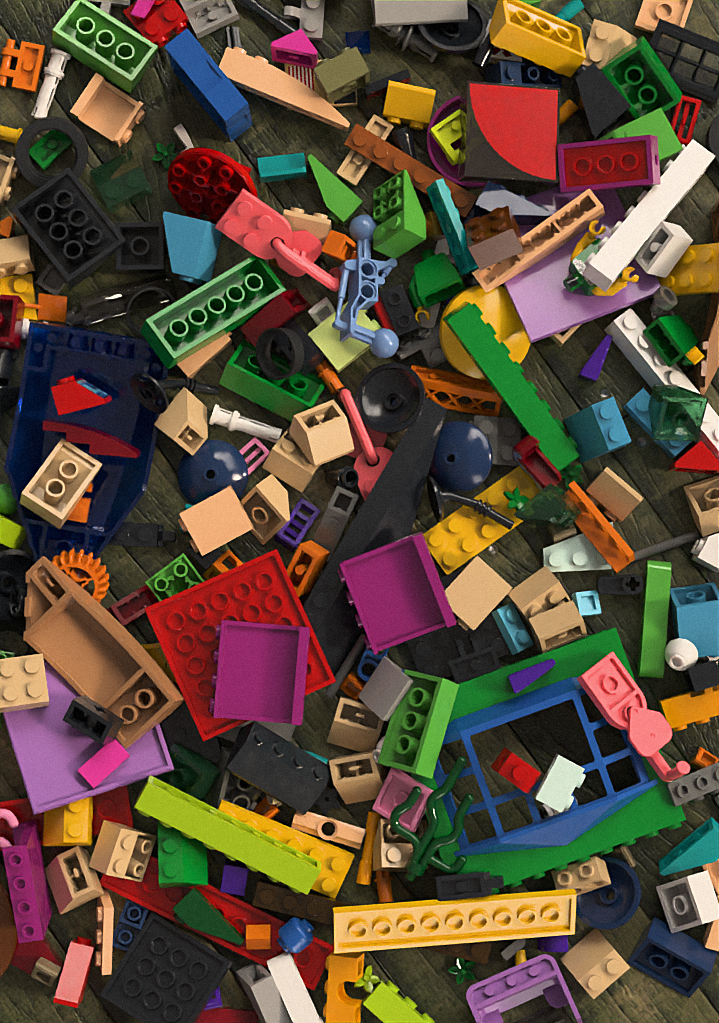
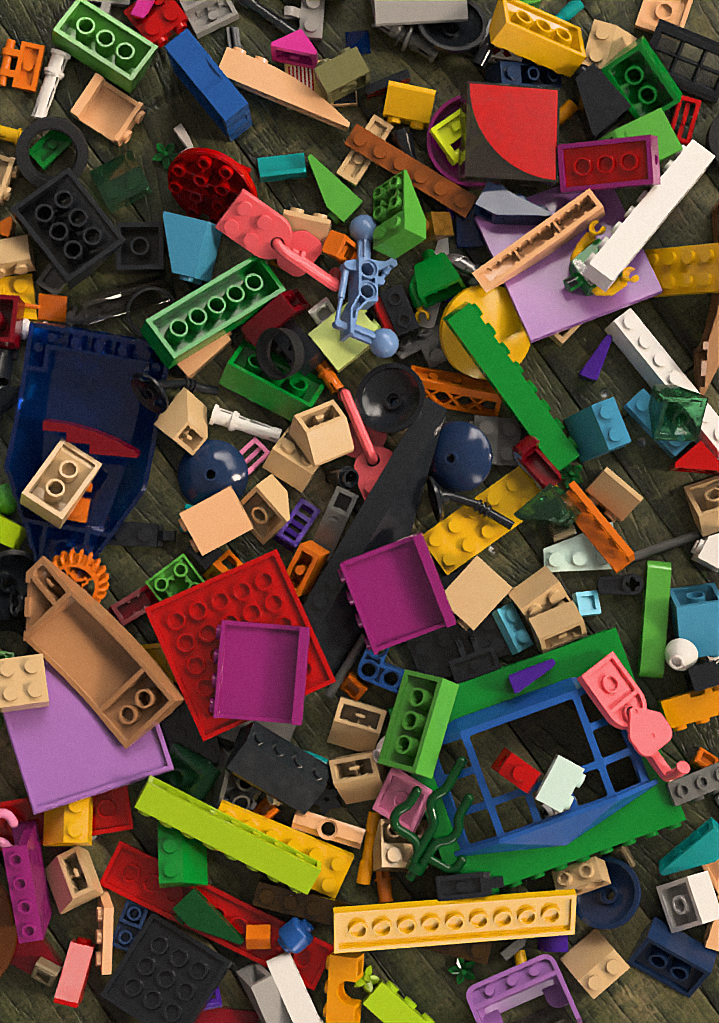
(76, 395): red slope -> none
(93, 720): black brick -> none
(103, 763): dark pink tile -> none
(122, 851): tan slope -> none
(234, 877): dark purple brick -> none
(385, 689): light grey slope -> none
(451, 226): teal plate -> none
(493, 237): reddish brown brick -> none
(515, 500): green plant -> none
(663, 249): white brick -> none
(670, 333): green torso -> none

